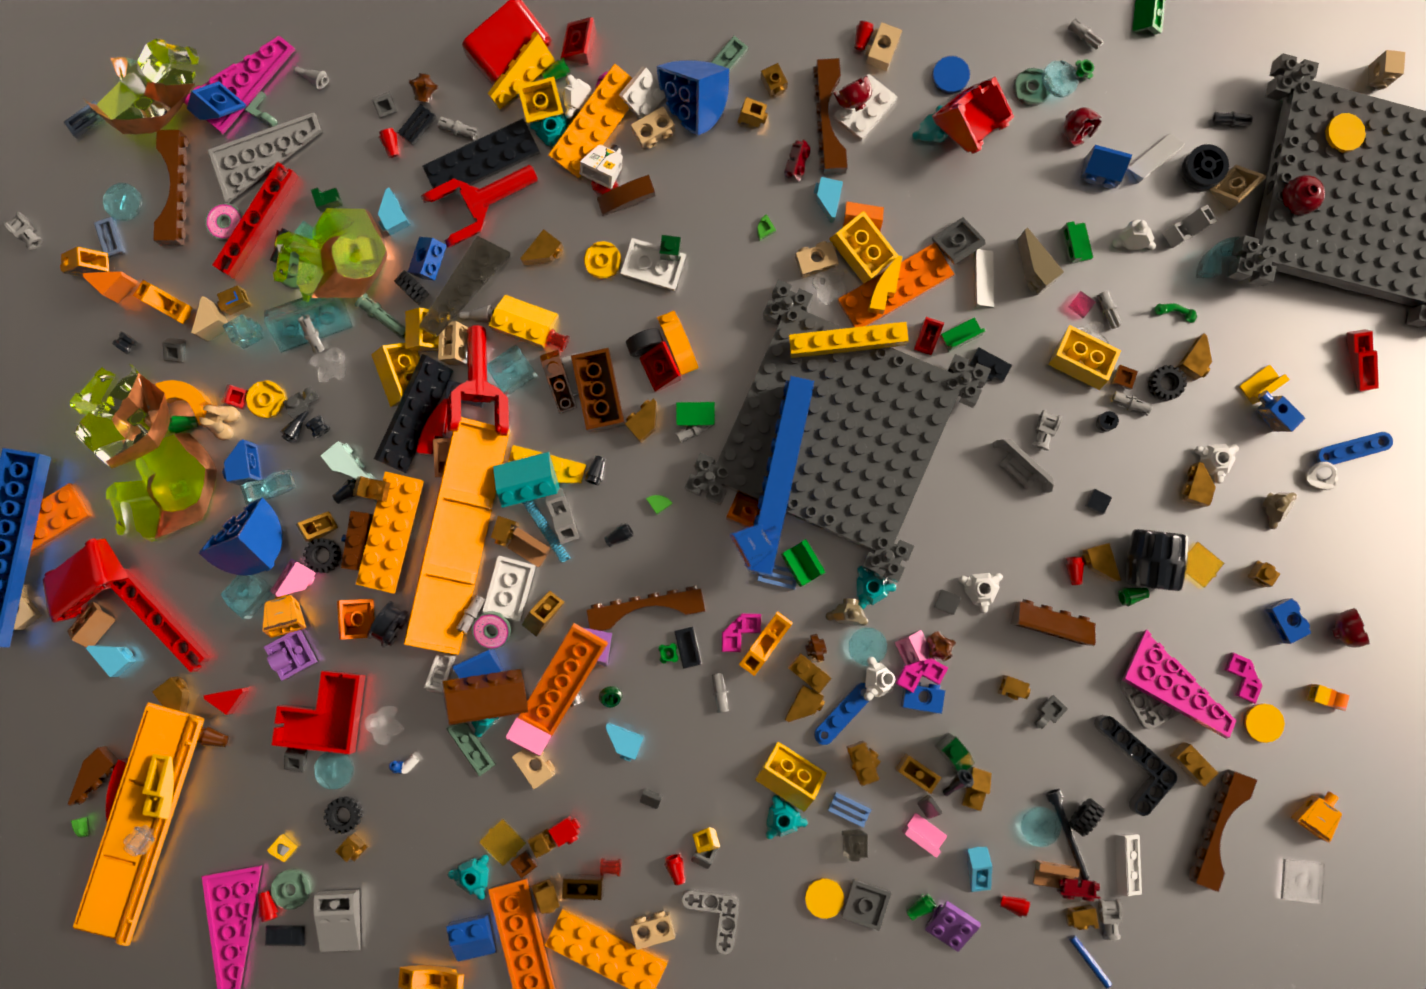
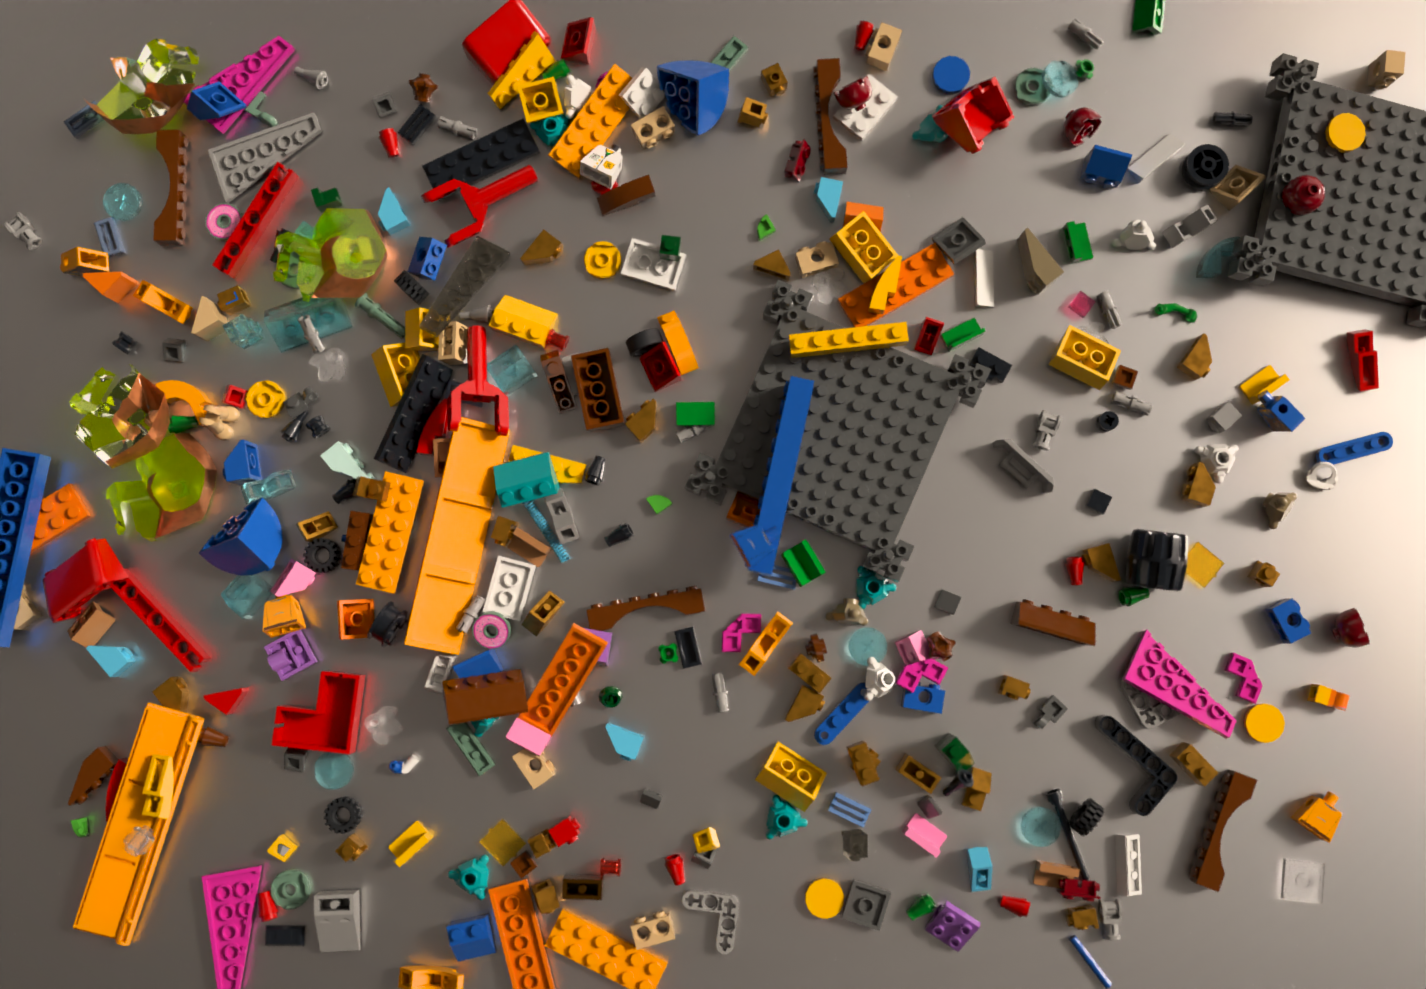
(409, 843): none -> yellow panel
(773, 265): none -> pearl gold slope
(981, 588): white rock -> none
(1159, 391): black tyre -> none
(1223, 417): none -> light grey brick

